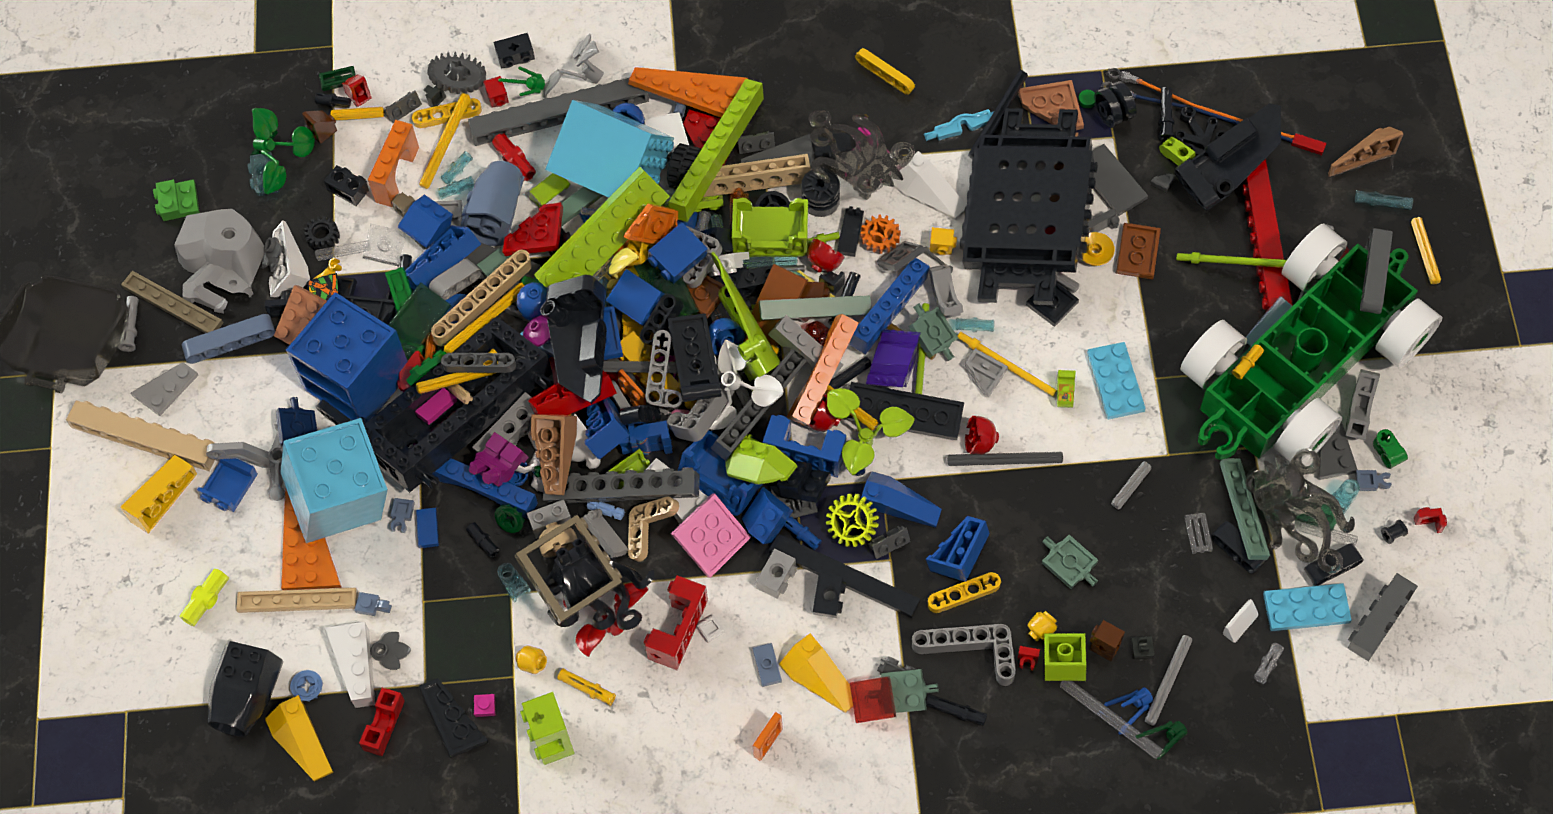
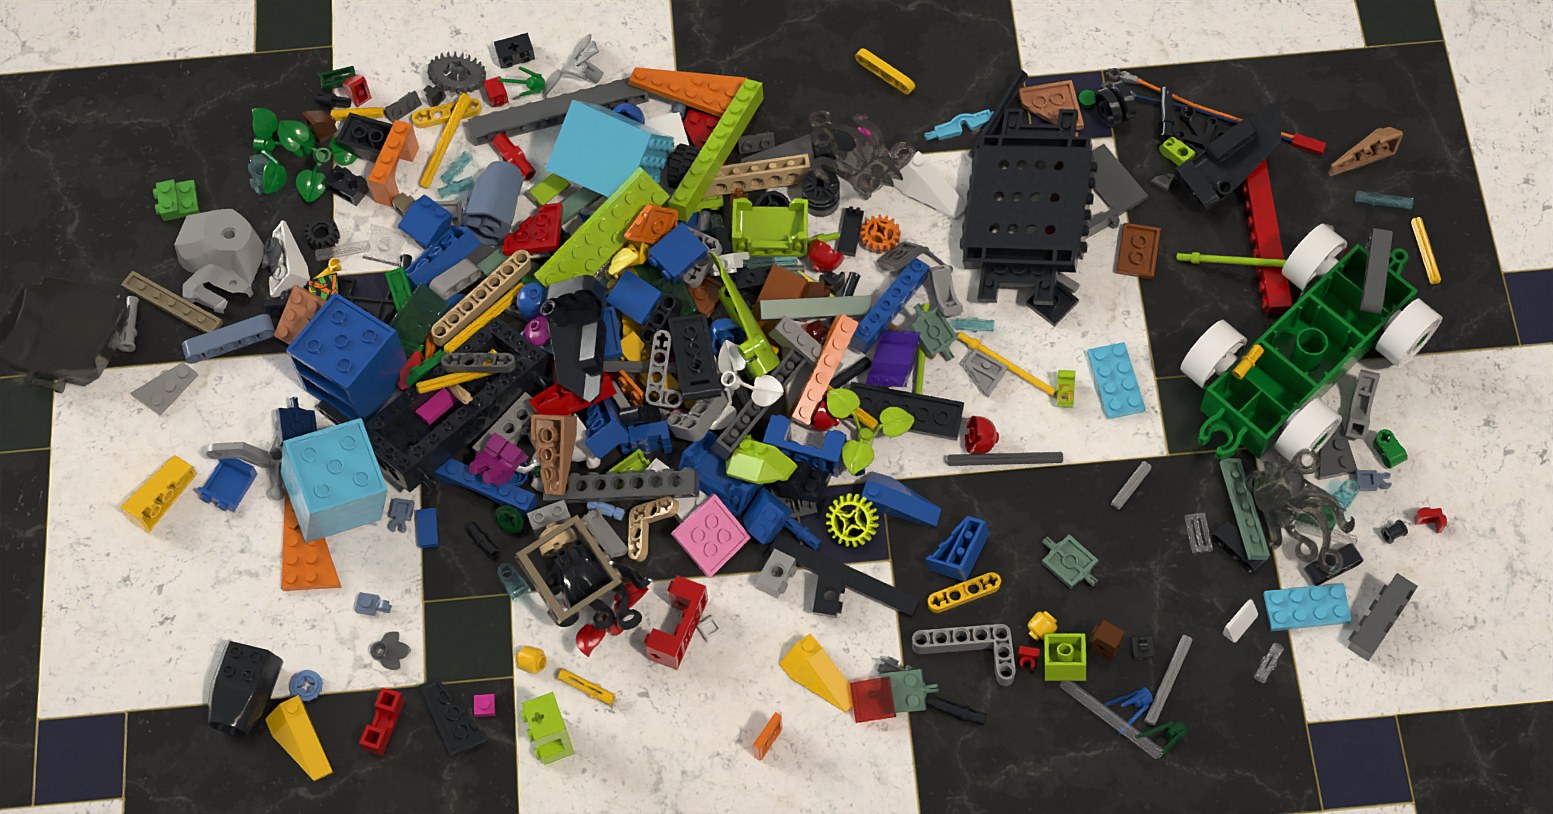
(139, 434): tan brick -> none
(204, 597): neon yellow piece -> none
(296, 600): tan tile -> none
(308, 183): none -> green plant
(354, 659): white wedge -> none
(364, 136): none -> black slope
(767, 665): sand blue plate -> none
(896, 538): dark grey hinge -> none
(942, 241): yellow brick -> none
(1103, 245): yellow dish -> none
(1276, 311): sand blue tile -> none

